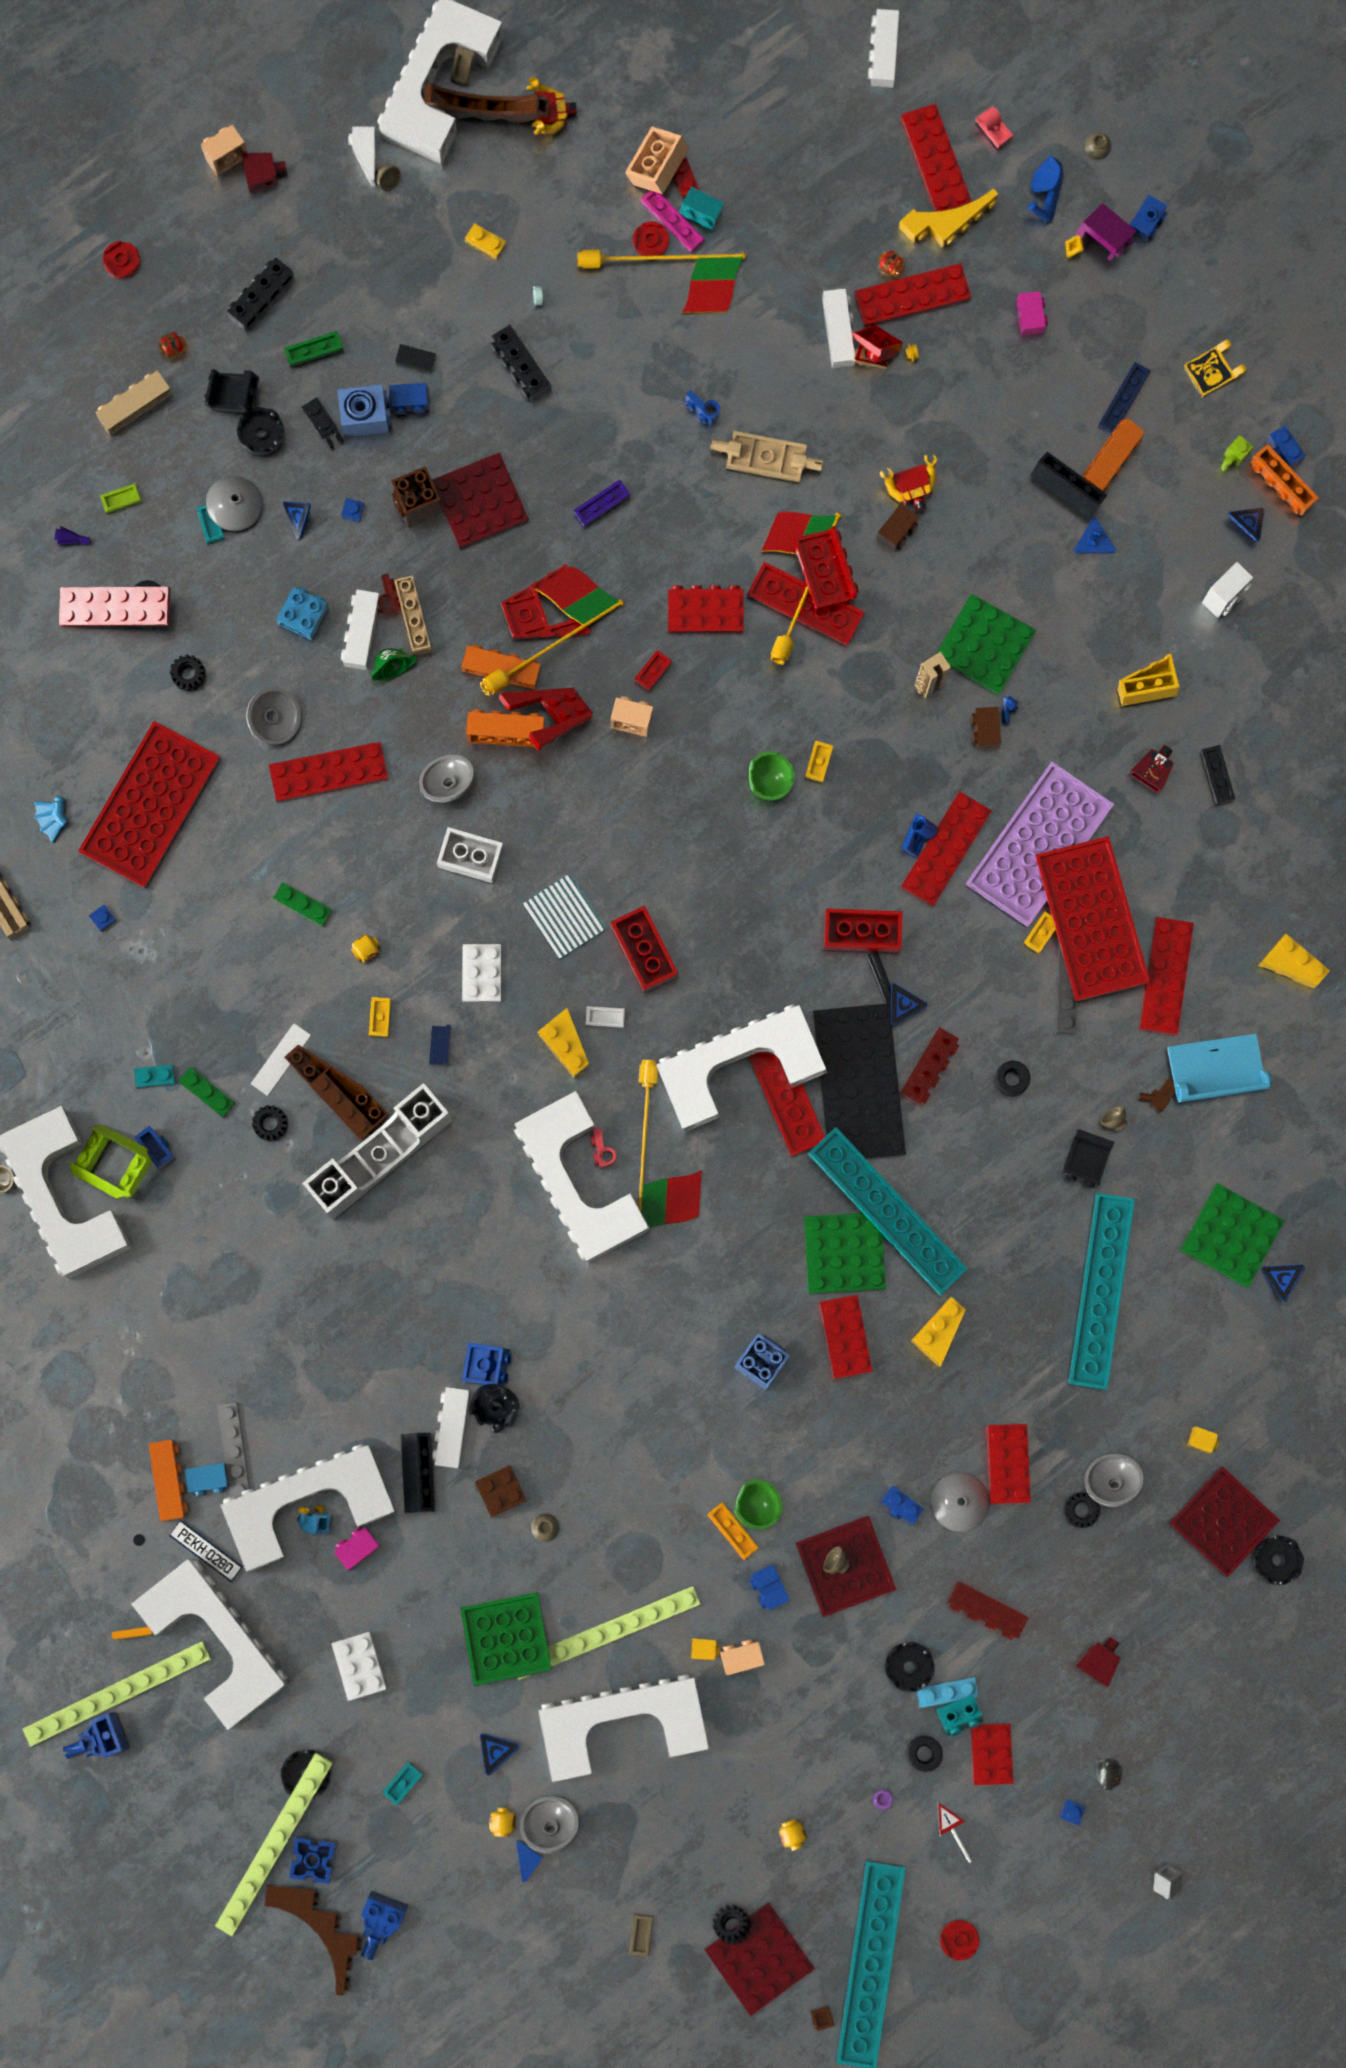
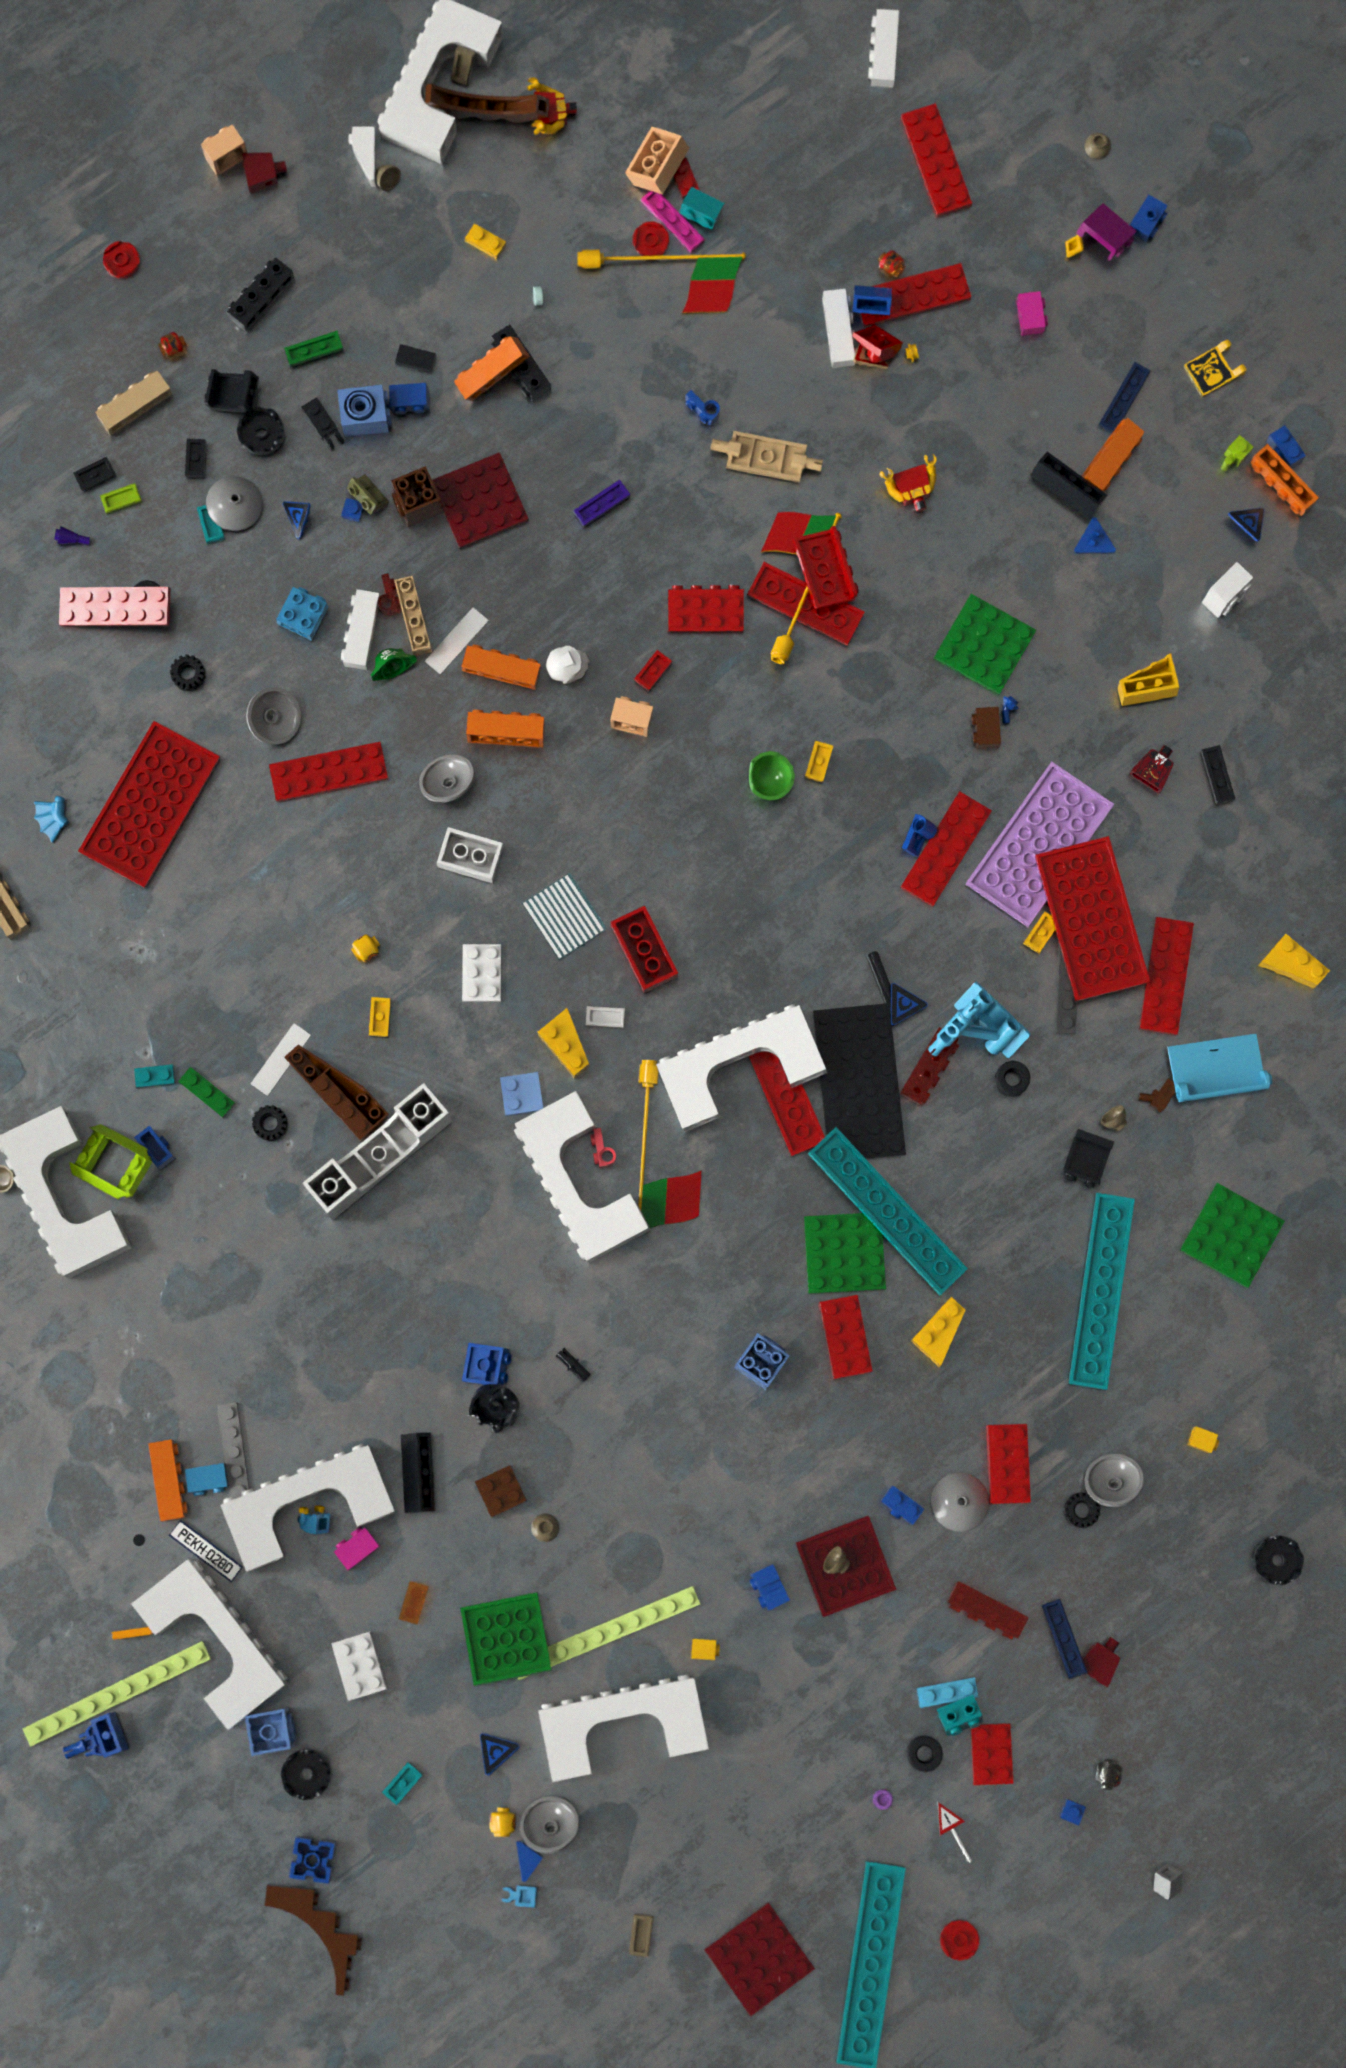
(94, 473): none -> black plate
(102, 918): blue plate -> none
(195, 458): none -> black plate
(270, 1731): none -> medium blue brick
(274, 1844): yellowish green plate -> none
(302, 904): green plate -> none
(367, 494): none -> olive bracket
(381, 1917): blue brick -> none
(413, 1602): none -> clear orange plate
(440, 1045): dark blue panel -> none
(451, 1428): white brick -> none
(456, 640): none -> white sticker
(491, 368): none -> orange brick
(521, 1093): none -> light blue plate
(524, 1896): none -> dark azure plate
(527, 618): red wing -> none
(562, 704): red wing -> none
(567, 664): none -> white helmet
(573, 1365): none -> black axle
(576, 598): flag -> none
(733, 1531): light orange tile -> none
(739, 1932): black tyre -> none
(741, 1657): light nougat brick -> none
(758, 1504): bright green cylinder -> none
(793, 1834): yellow head -> none
(822, 2018): reddish brown tile -> none
(863, 930): red brick -> none
(872, 300): none -> blue brick
(897, 527): reddish brown brick -> none
(913, 1653): black plate -> none
(931, 674): tan brick -> none
(946, 224): yellow arch -> none
(982, 1018): none -> medium azure plate
(992, 125): coral plate -> none
(1047, 178): blue piece -> none
(1064, 1639): none -> dark blue tile
(1224, 1521): dark red plate -> none
(1284, 1278): black piece -> none

